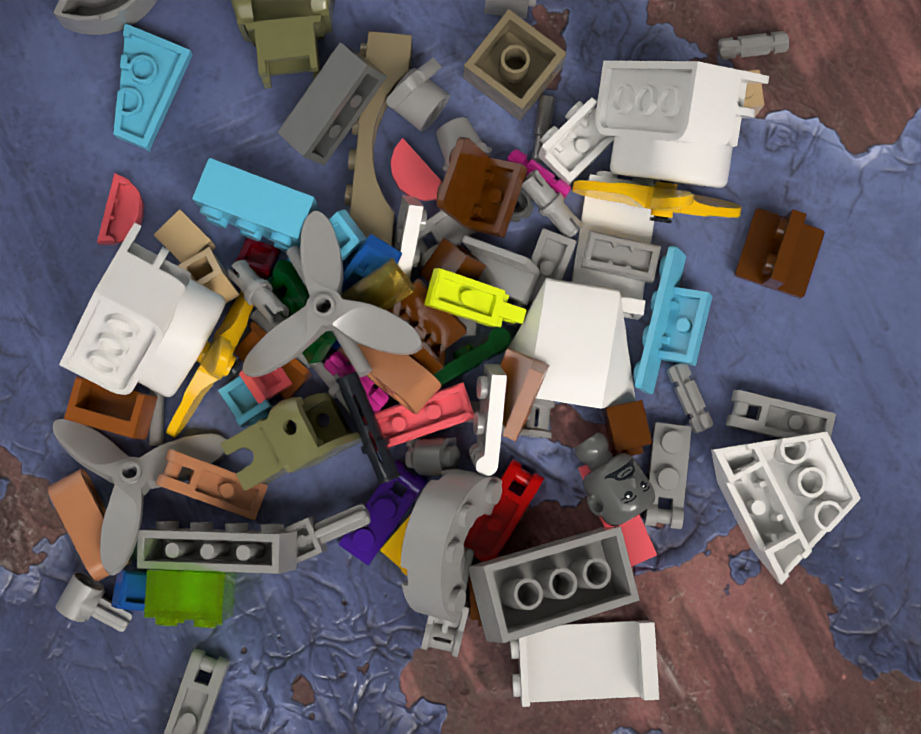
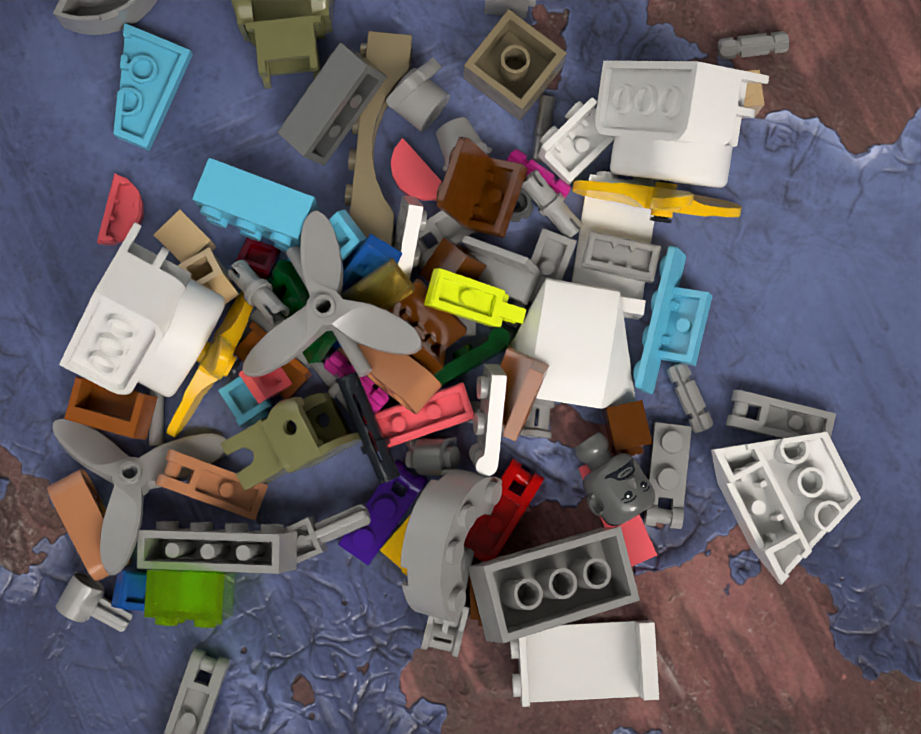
(780, 252): reddish brown bracket -> none

